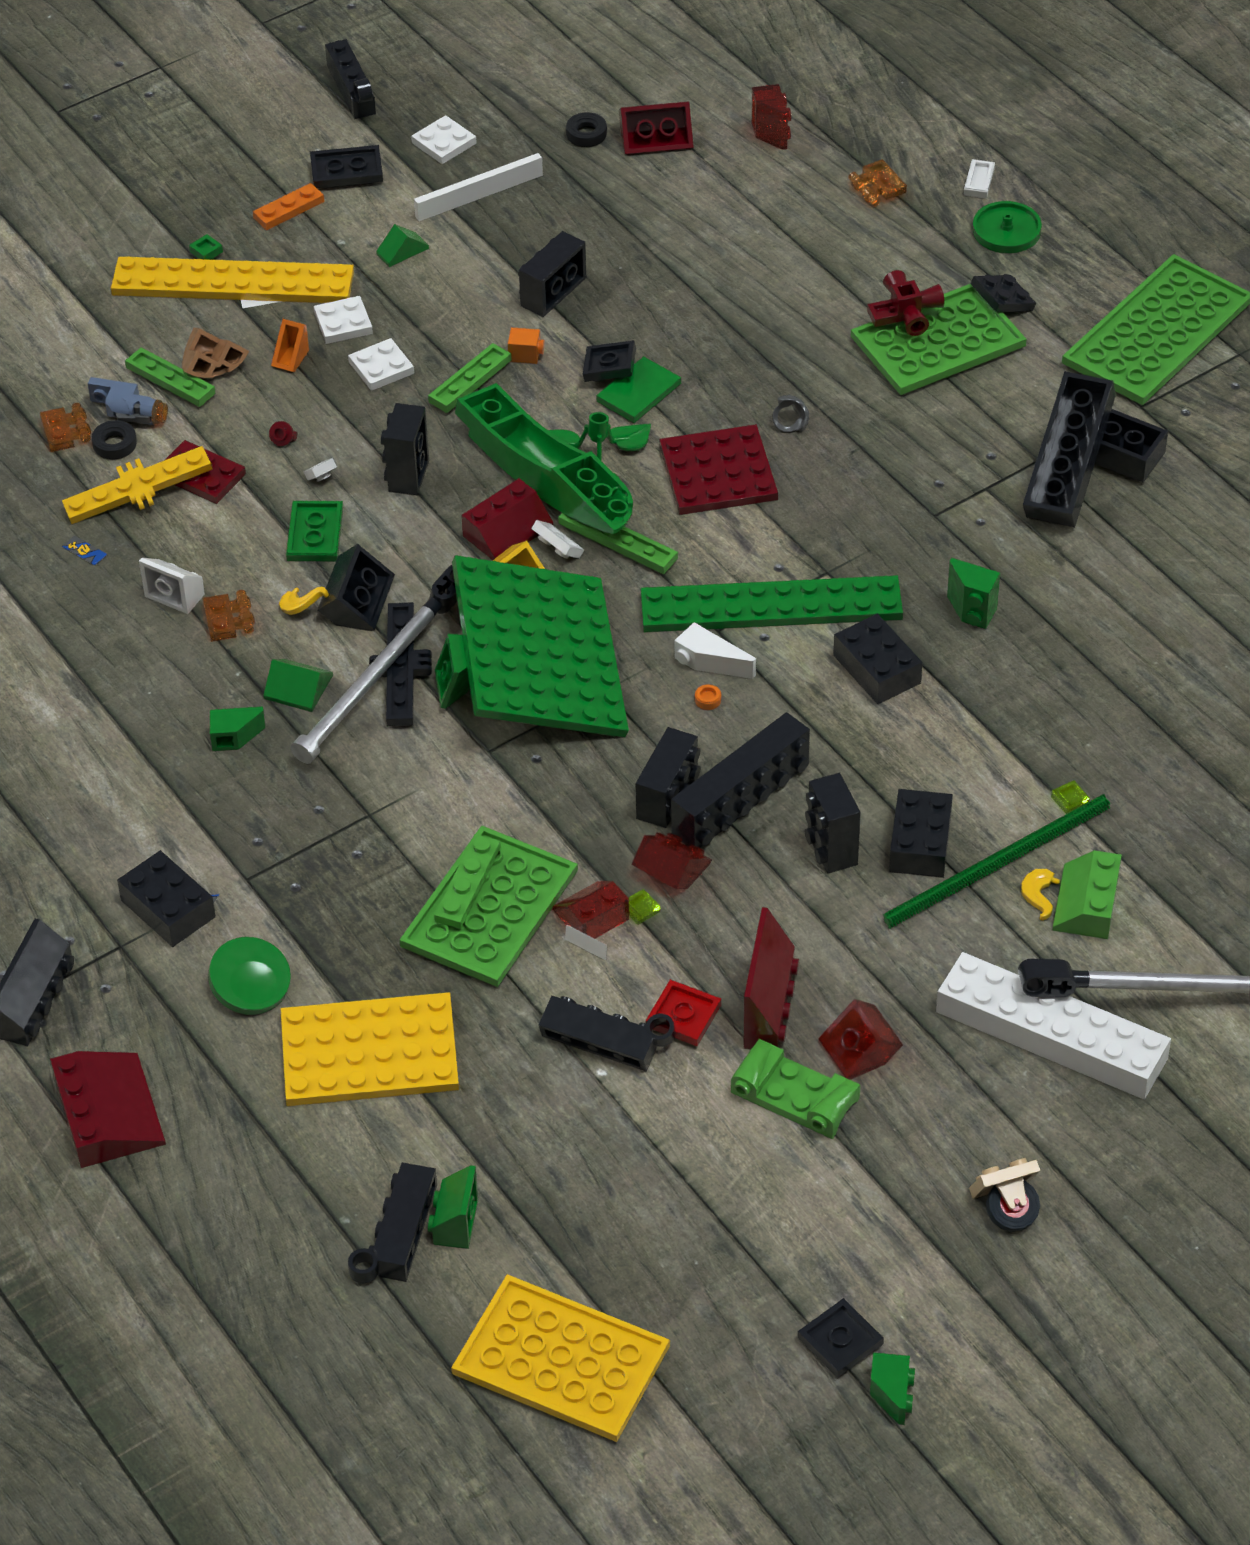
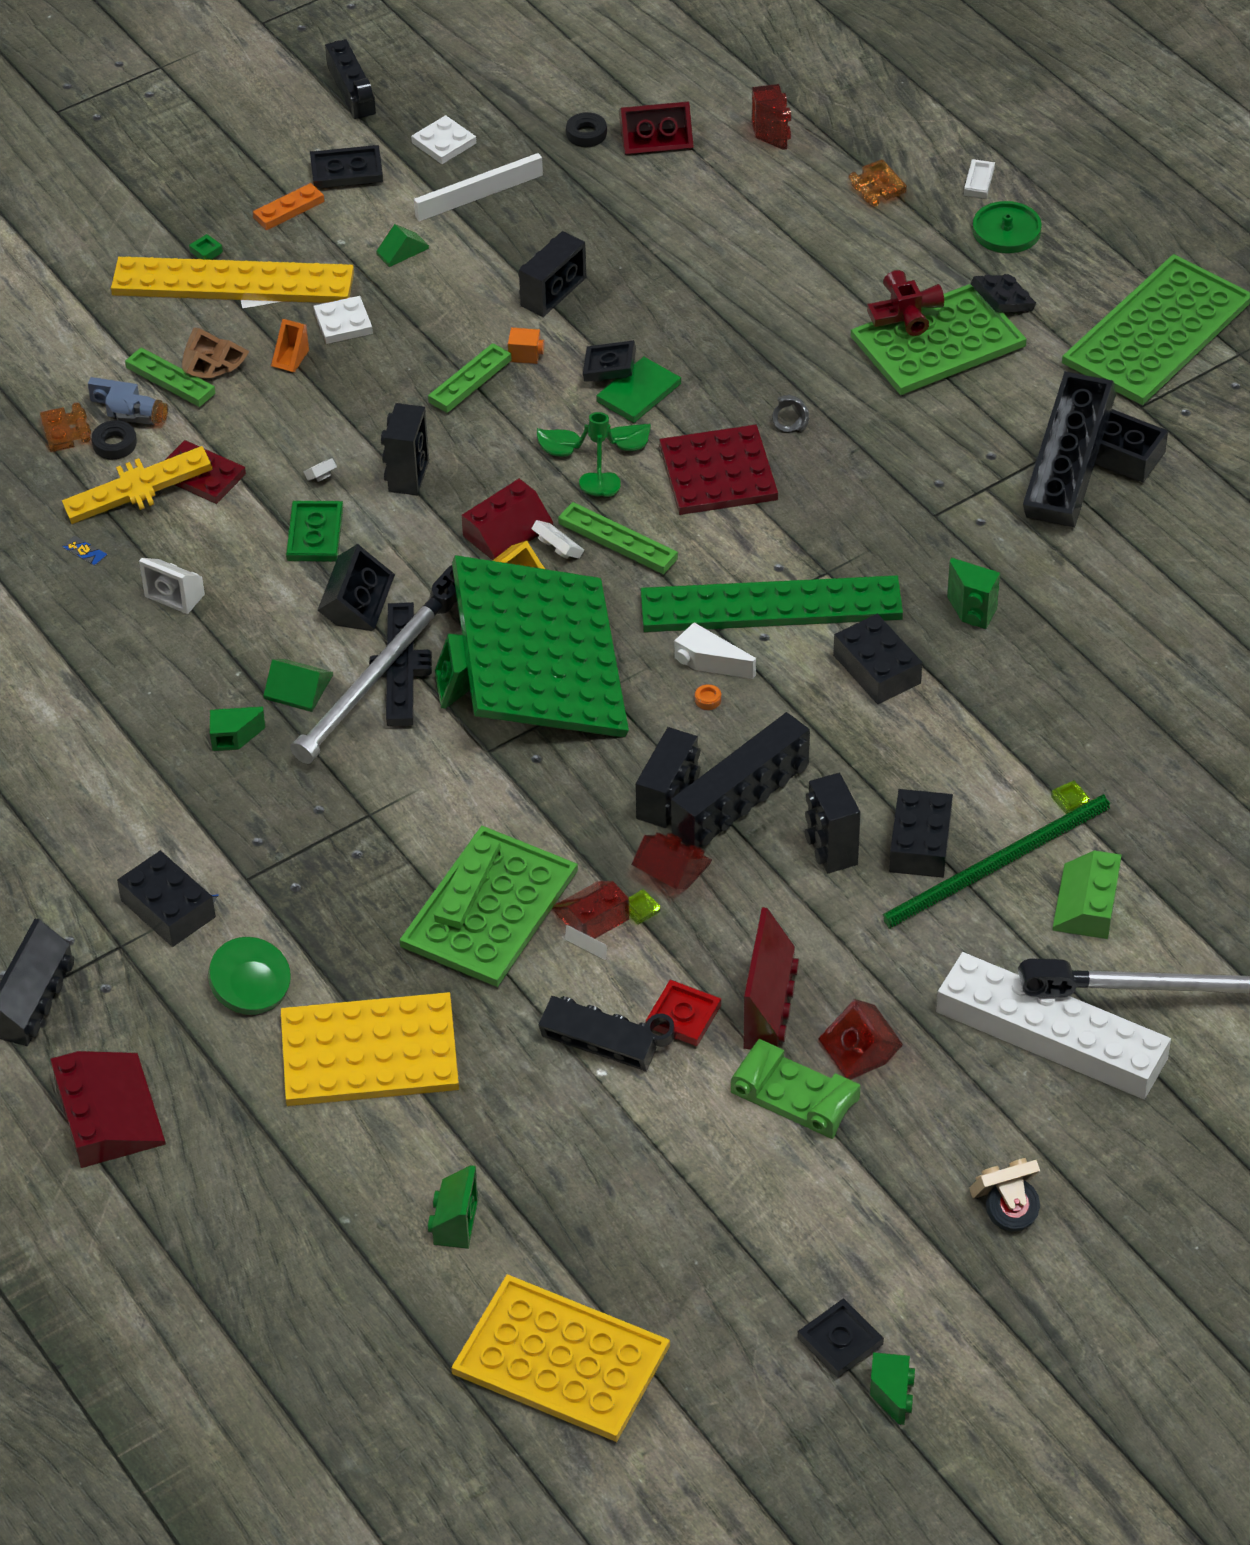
(220, 618): clear orange plate -> none
(282, 433): dark red plate -> none
(292, 604): yellow piece -> none
(381, 364): white plate -> none
(401, 1226): black hinge -> none
(558, 472): green slope -> none
(1031, 890): yellow piece -> none

